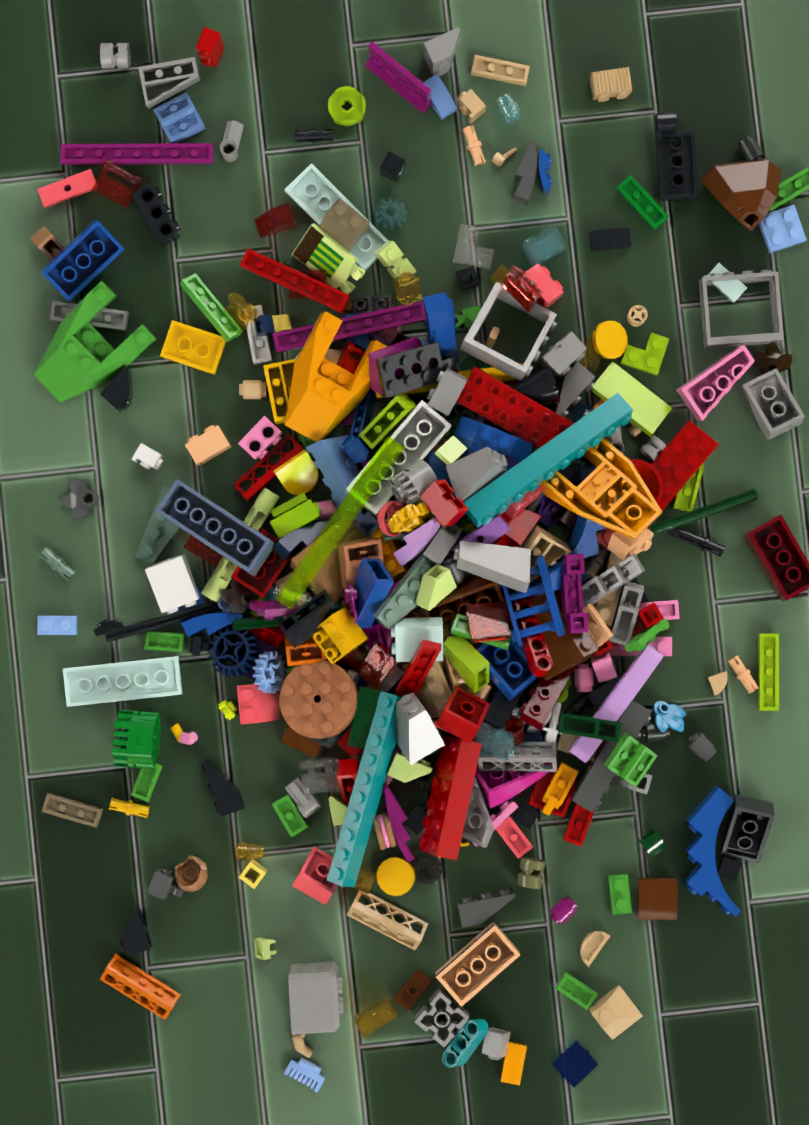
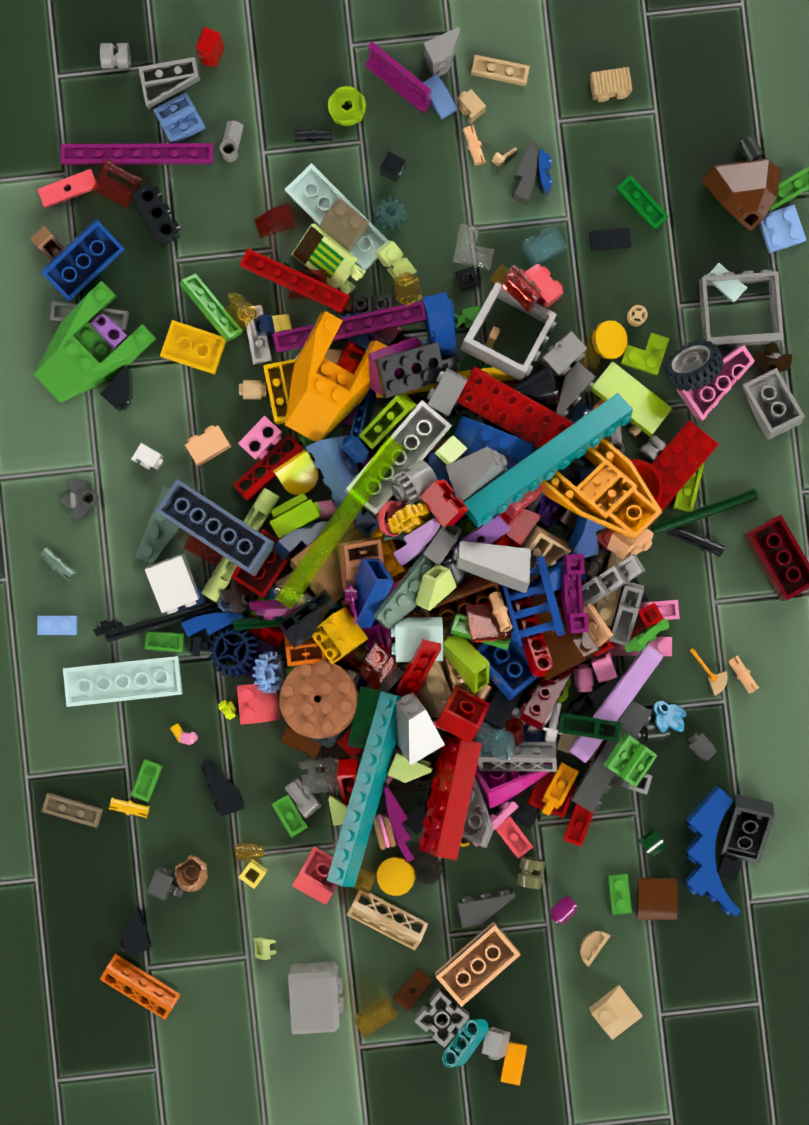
(108, 331): none -> medium lavender leg
(140, 740): green piece -> none
(299, 1045): tan arm -> none
(308, 1069): light blue piece -> none
(500, 611): none -> light nougat pin
(508, 109): clear light blue brick -> none
(575, 1063): clear blue piece -> none
(576, 990): bright green plate -> none
(664, 132): black hinge -> none
(694, 365): none -> black wheel
(713, 677): none -> light orange hinge
(768, 672): lime plate -> none

